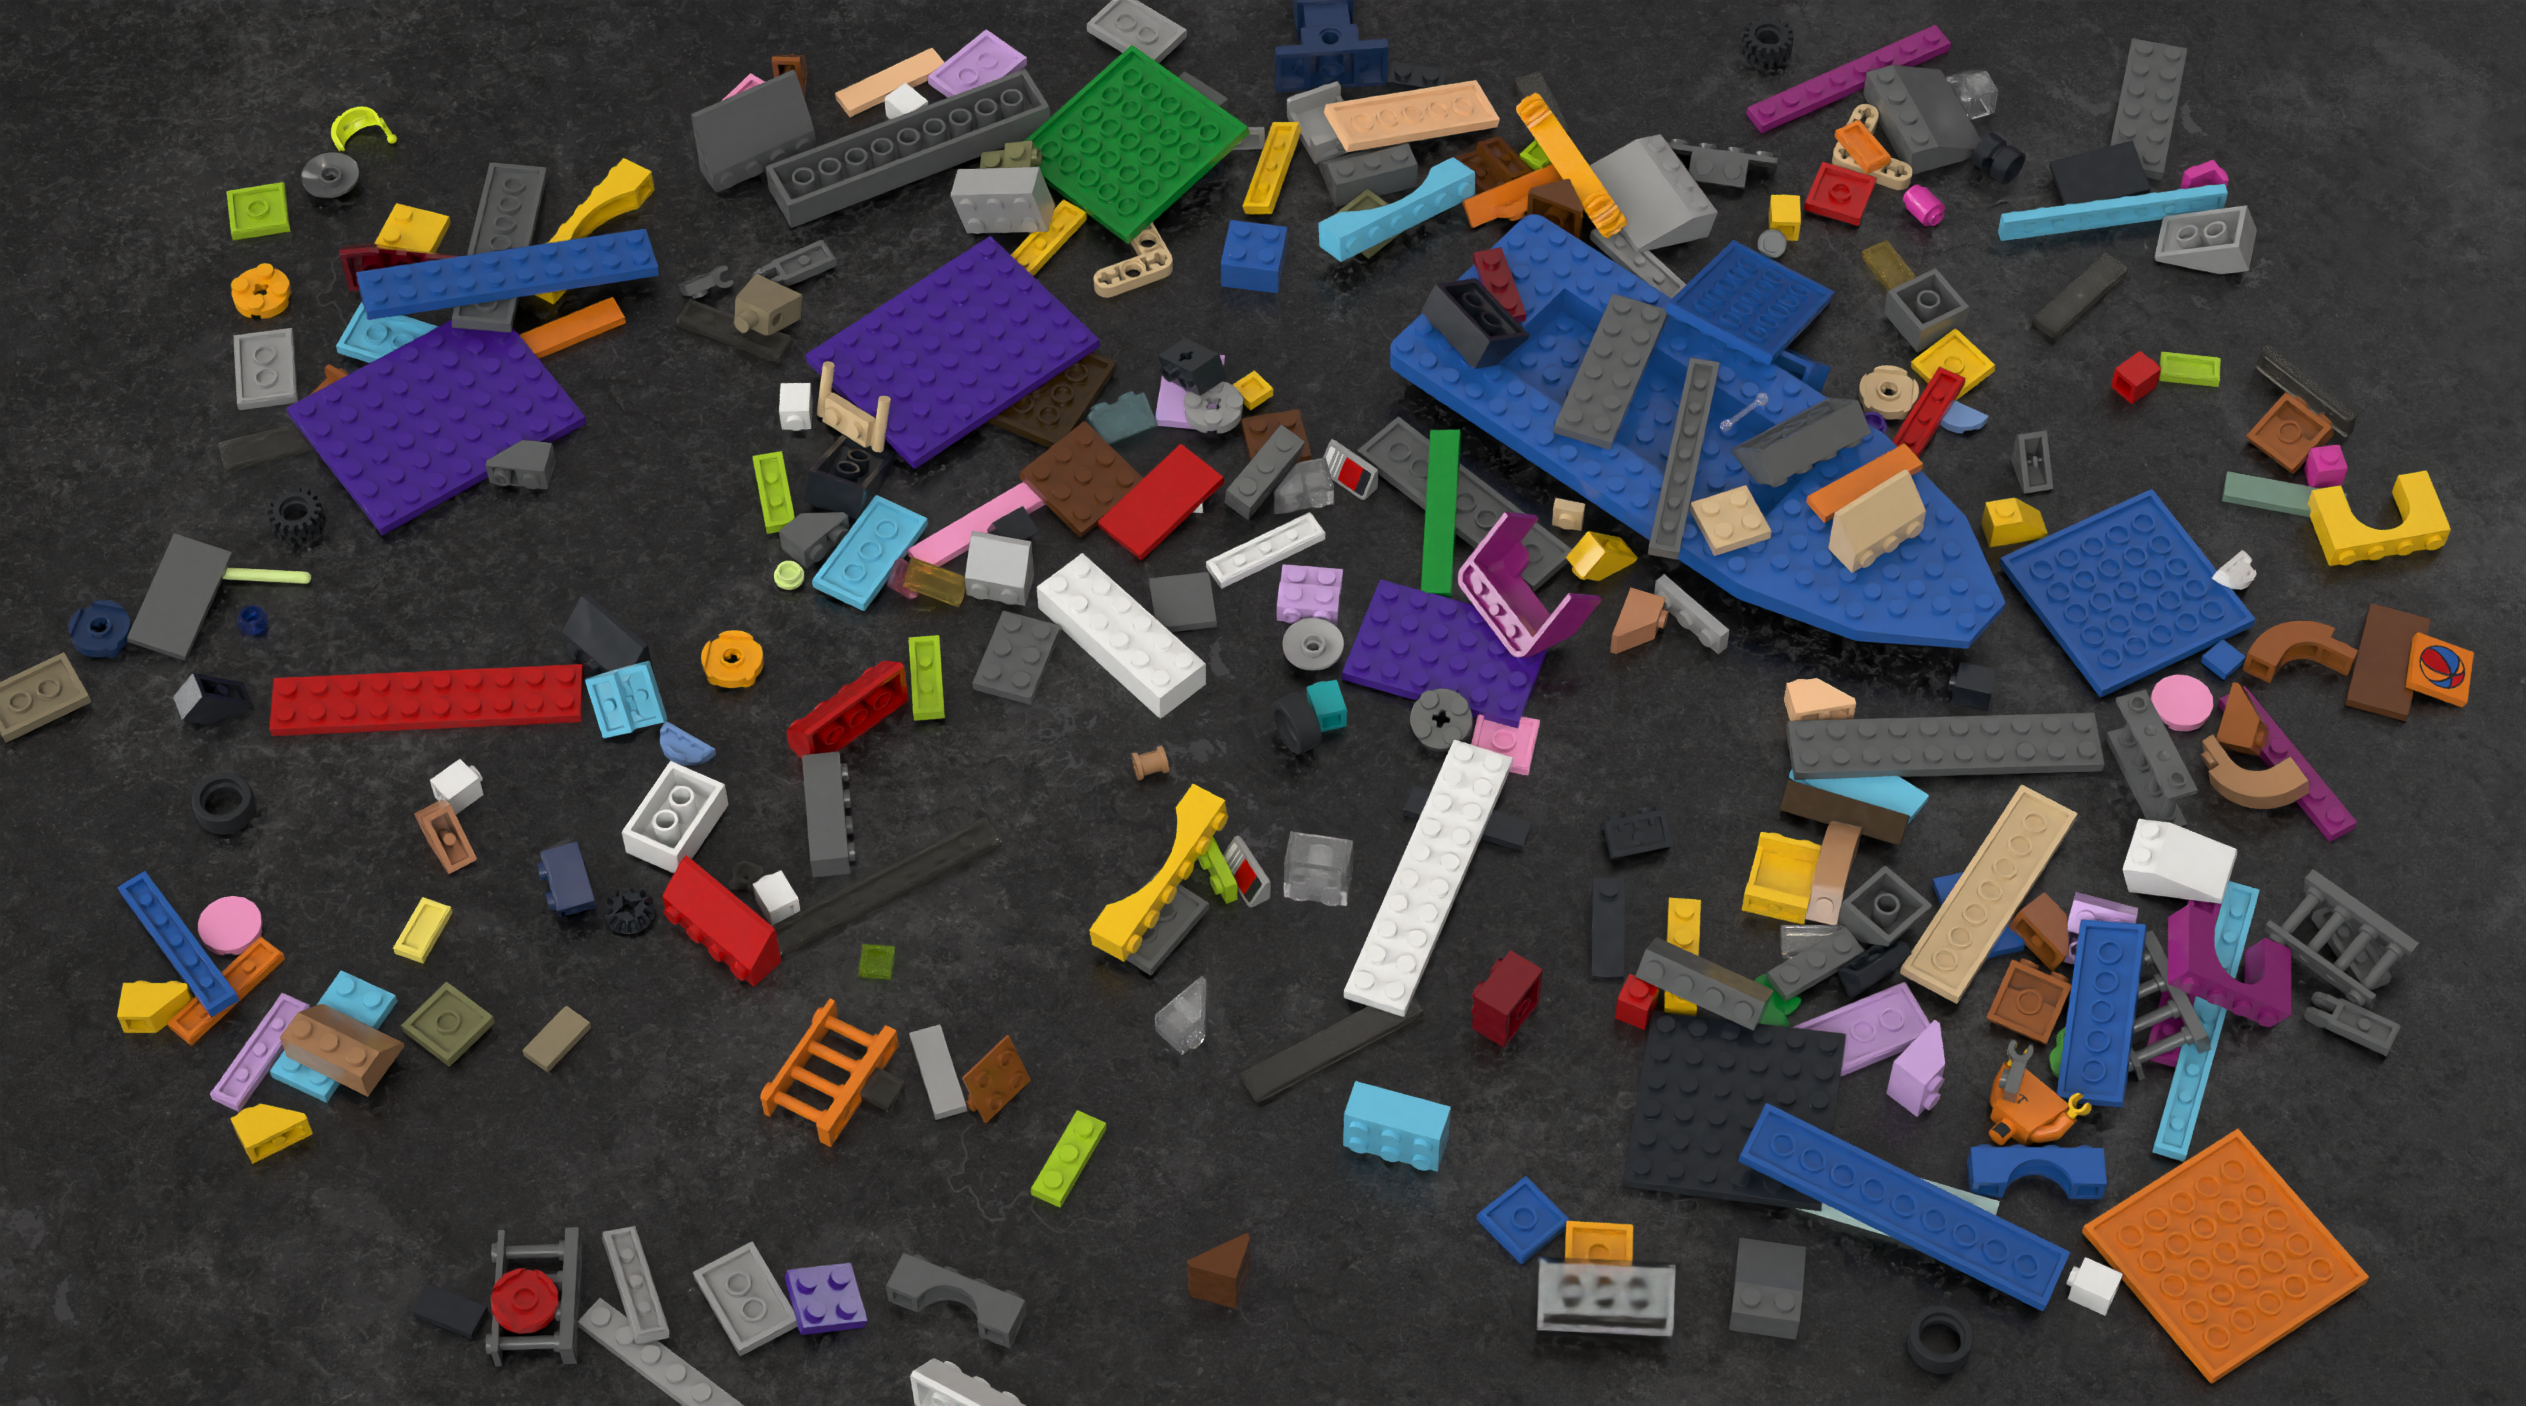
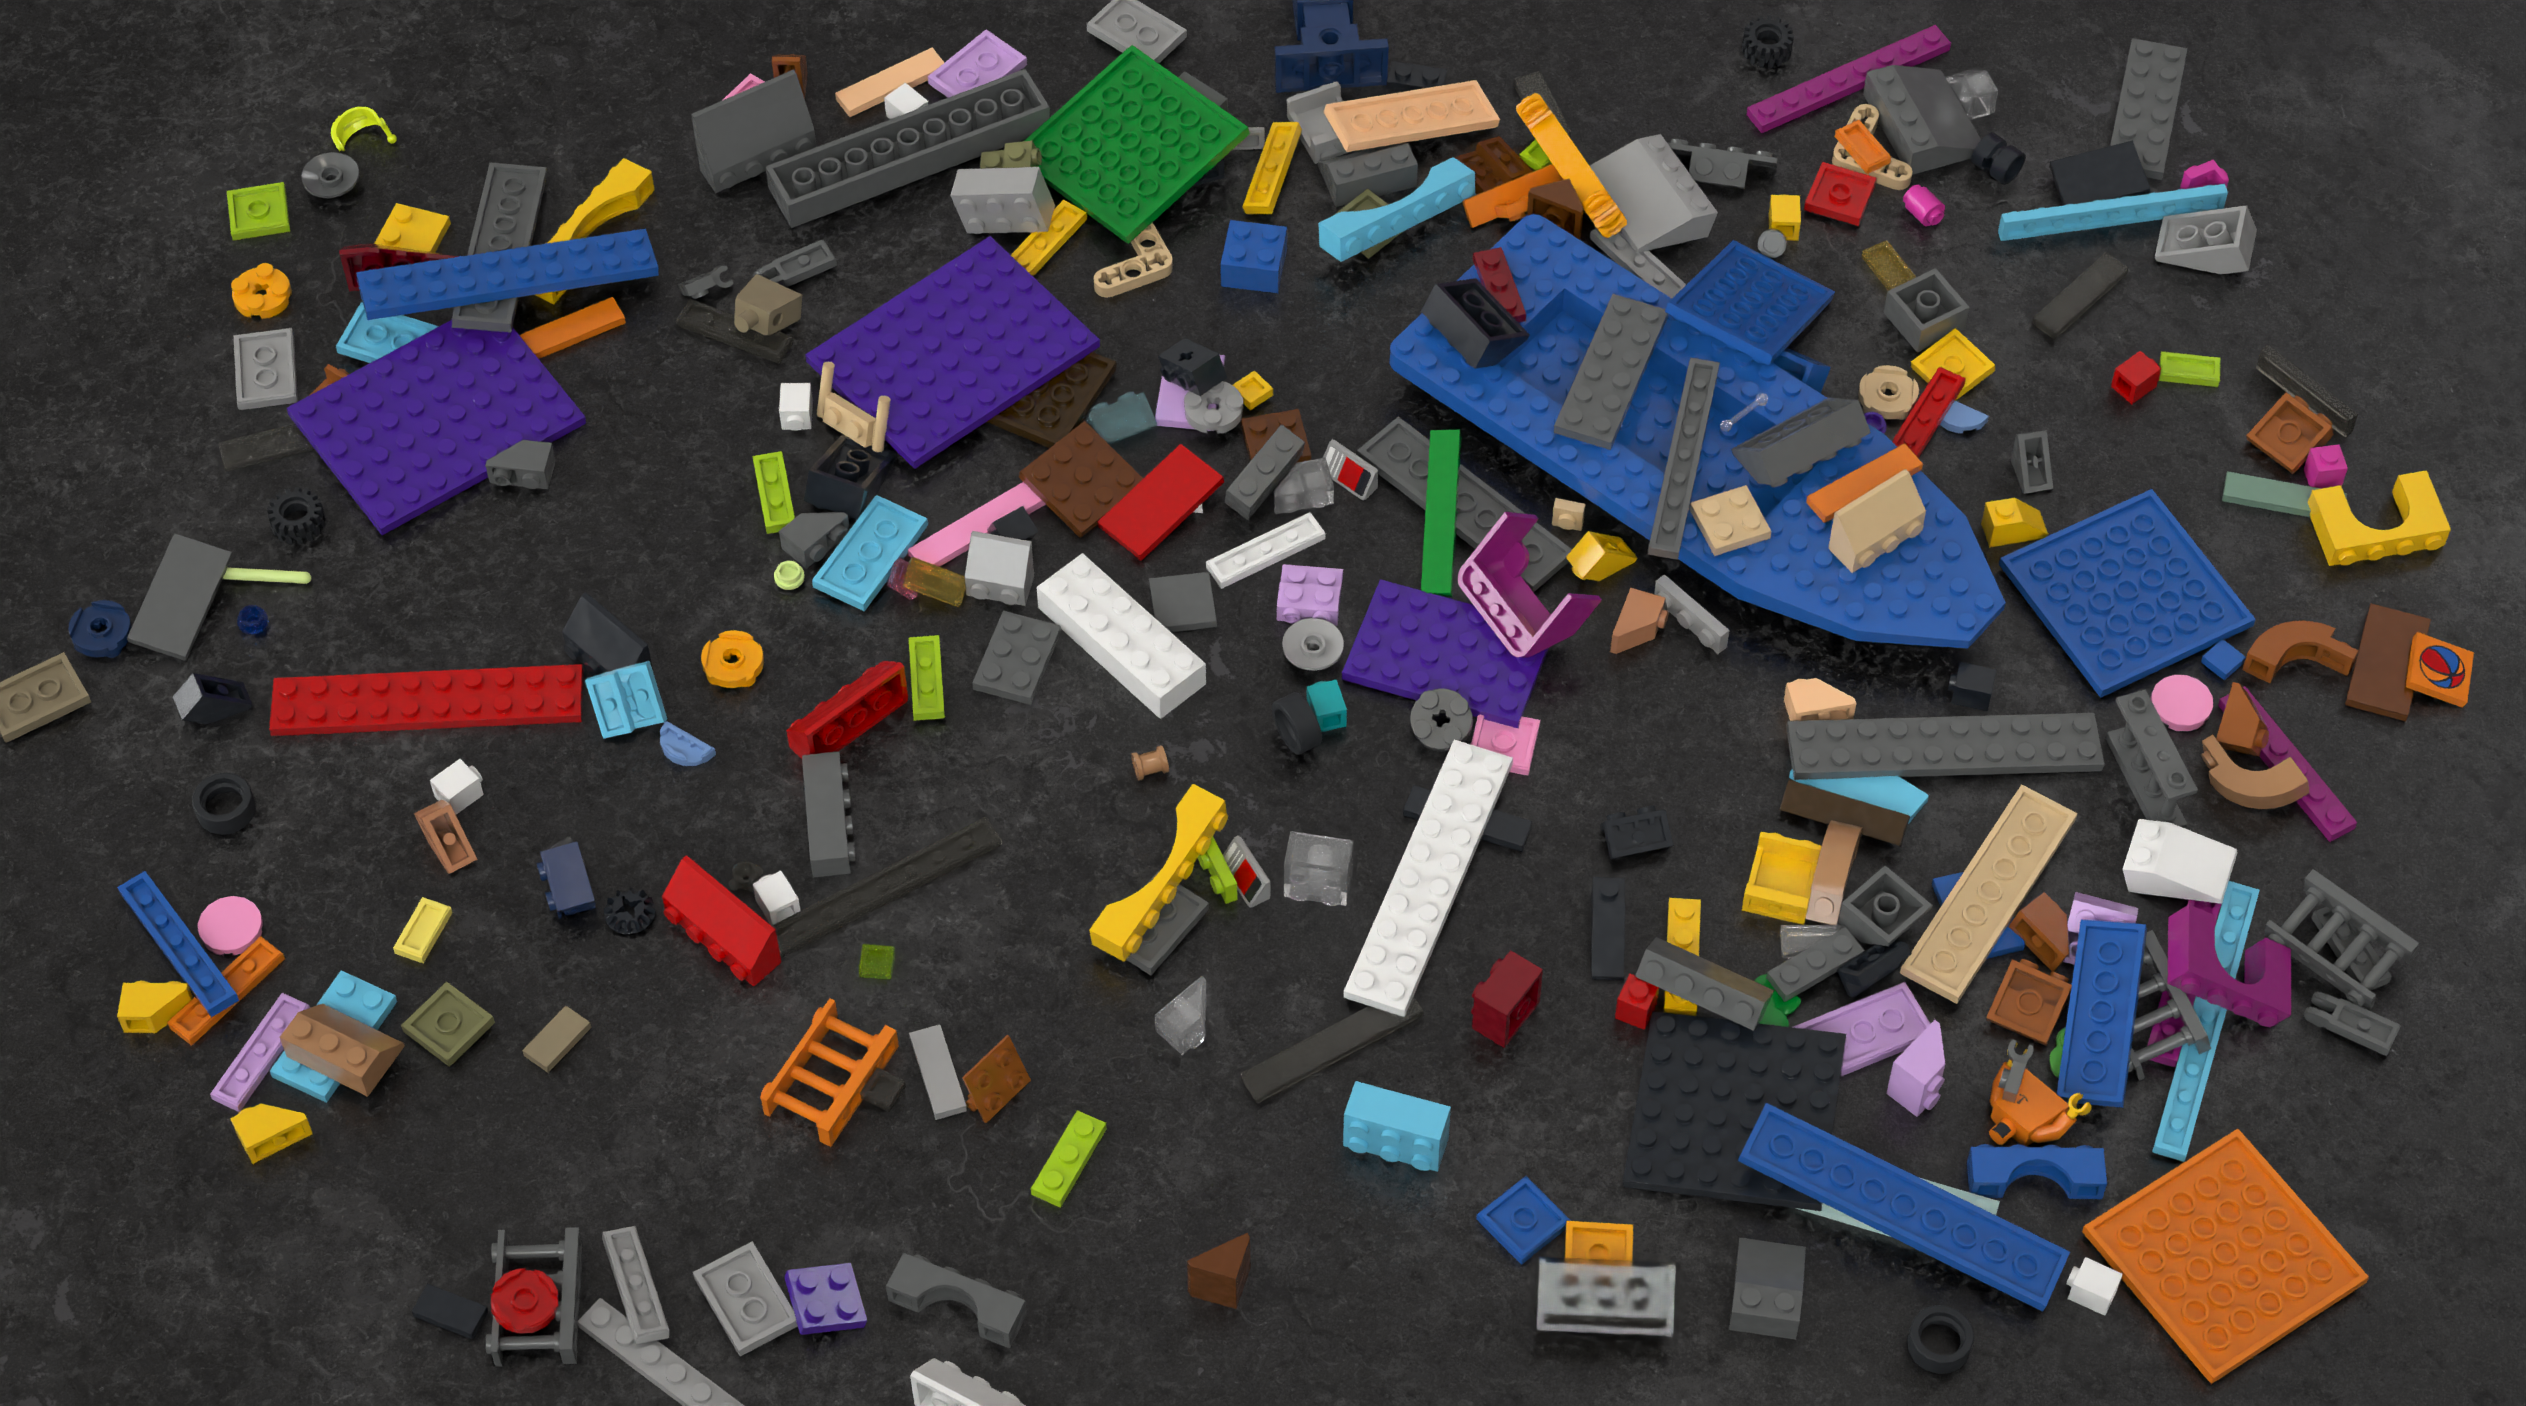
(675, 817): white brick -> none
(2236, 572): white tile -> none

